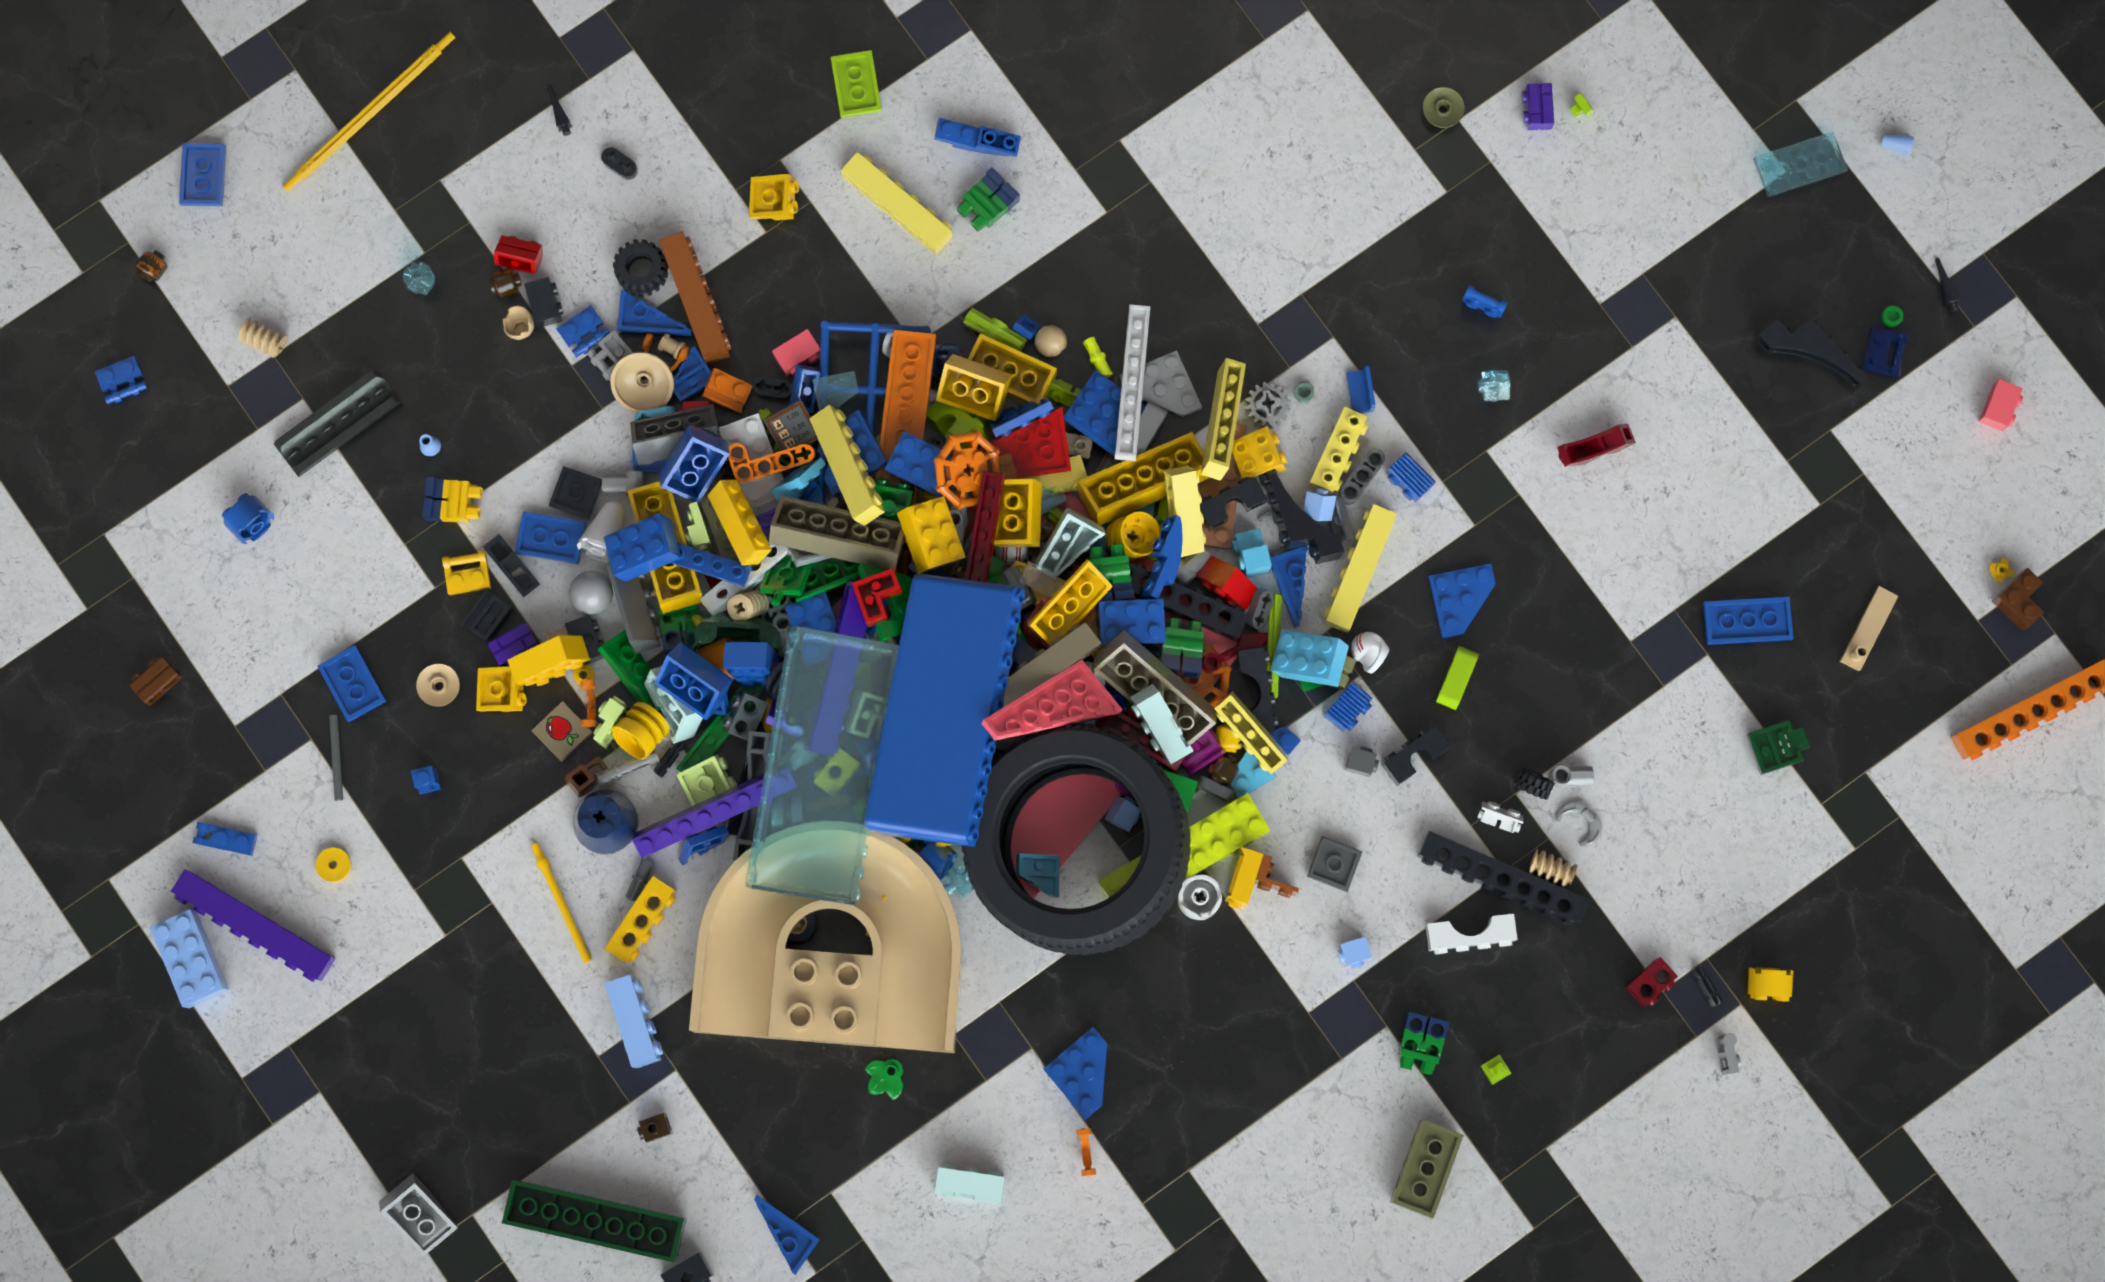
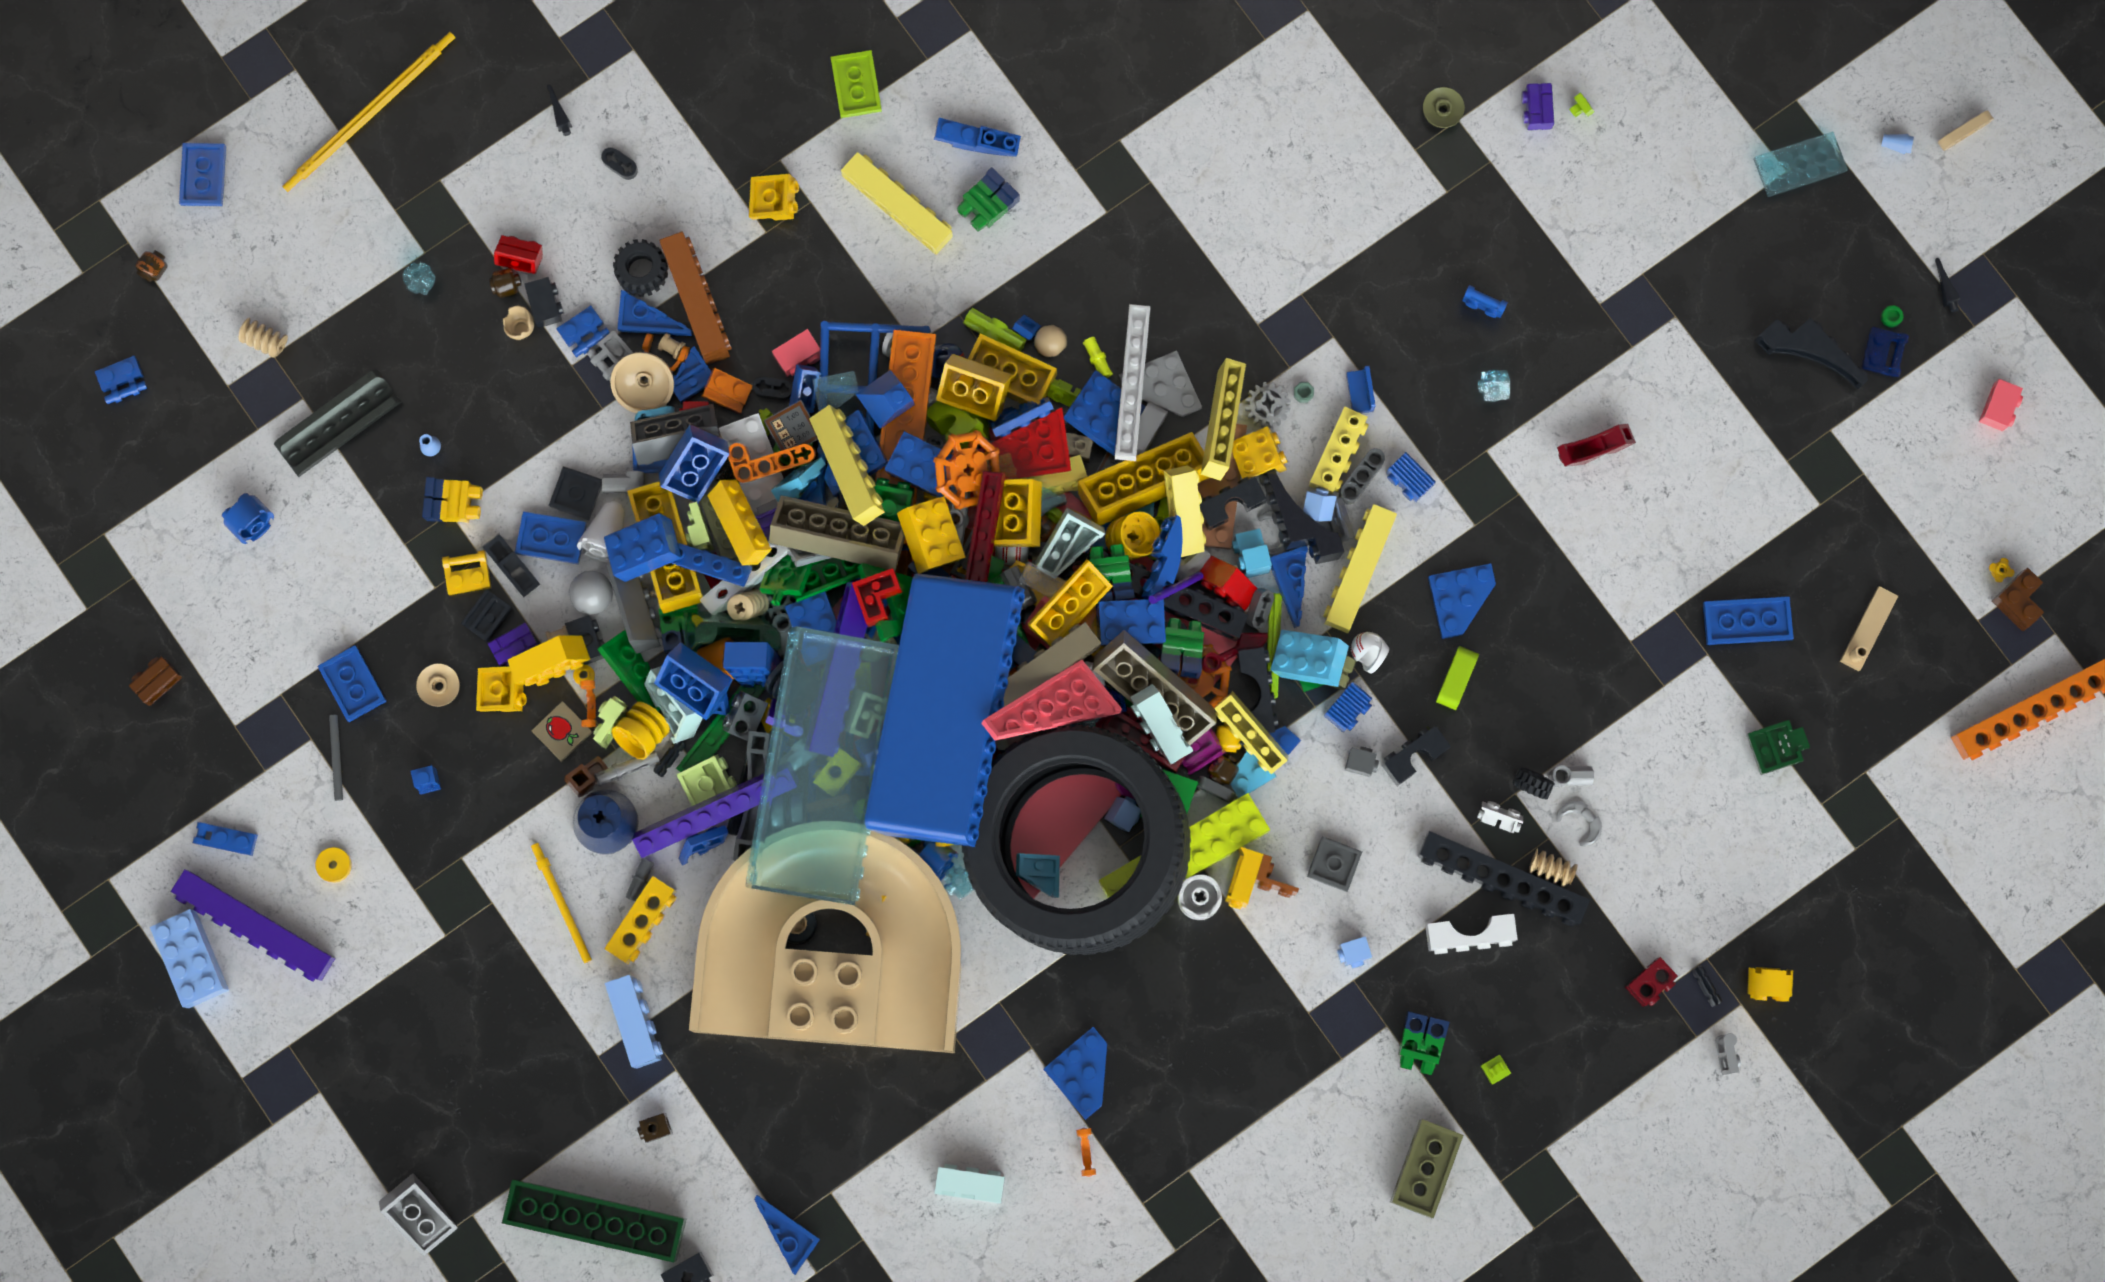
(883, 1080): green plate -> none
(885, 399): none -> blue slope
(1176, 587): none -> dark purple bar
(1965, 130): none -> tan beam

